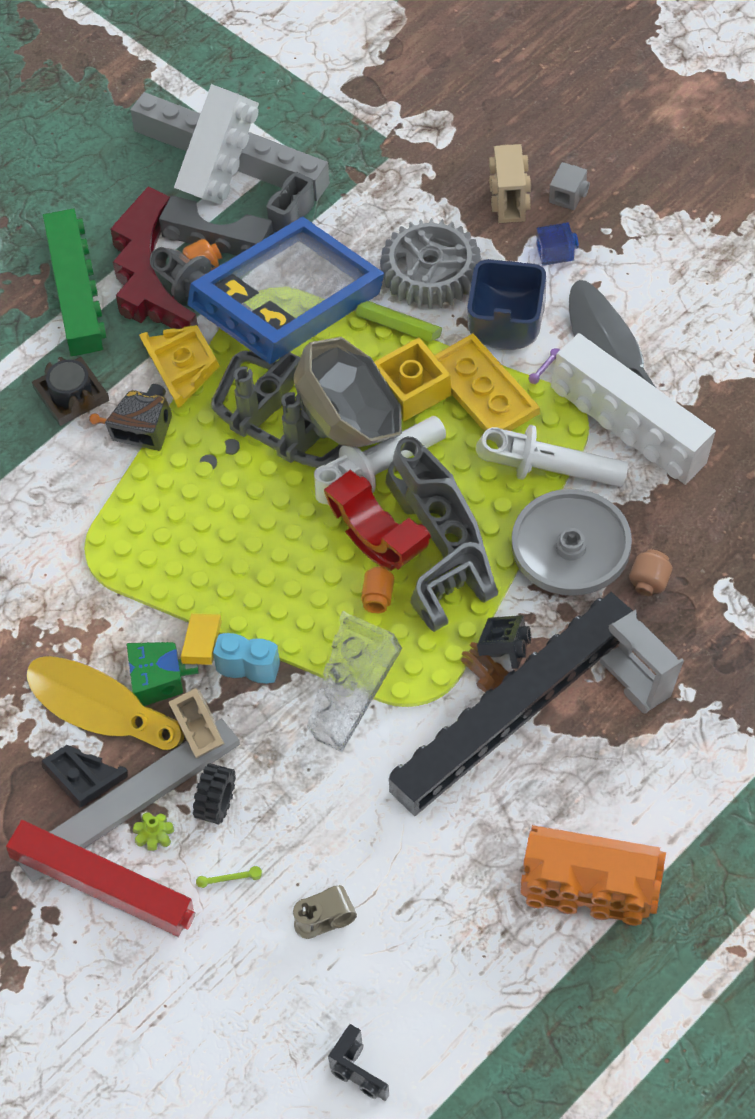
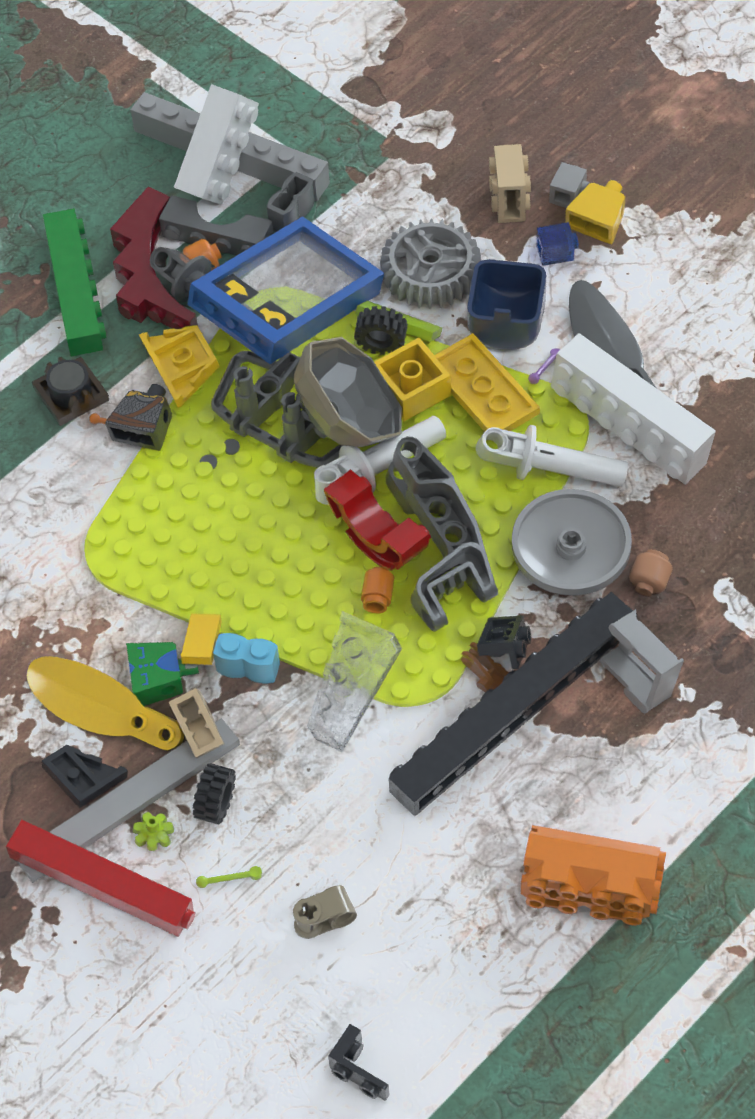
(380, 330): none -> black tyre
(597, 211): none -> yellow torso

